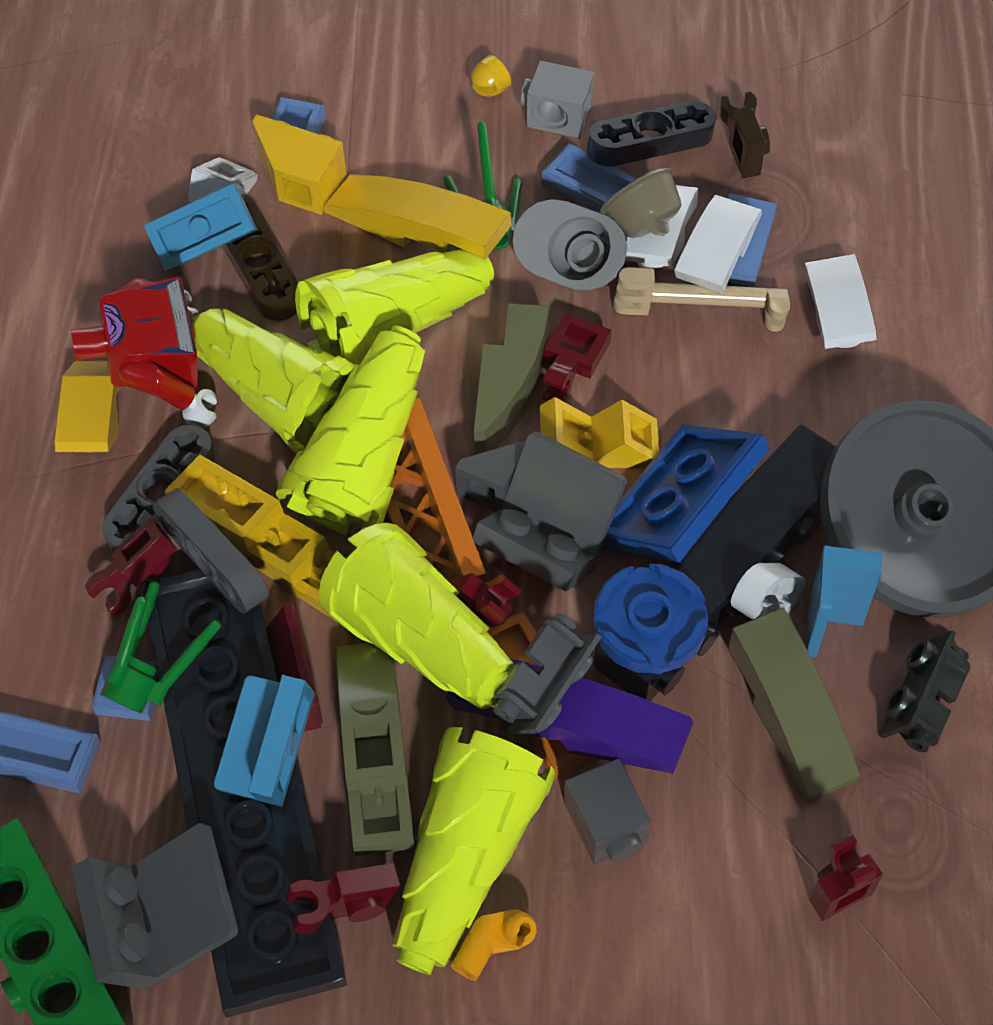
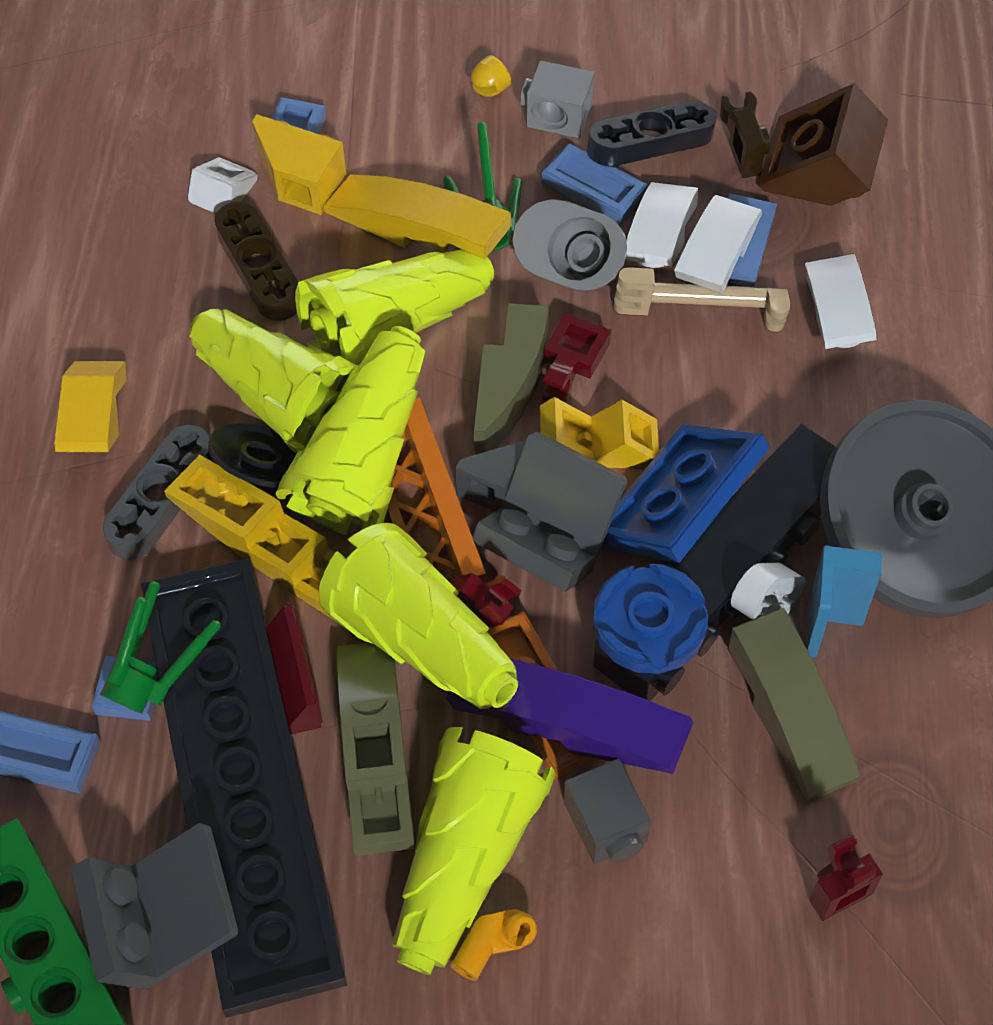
(138, 558): dark red plate -> none
(150, 345): red torso -> none
(201, 227): dark azure panel -> none
(211, 550): dark grey beam -> none
(251, 453): none -> black dish
(265, 739): dark azure panel -> none
(350, 893): dark red plate -> none
(533, 698): dark grey hinge -> none
(645, 204): dark tan piece -> none
(826, 149): none -> reddish brown slope
(933, 671): pearl dark grey hinge -> none

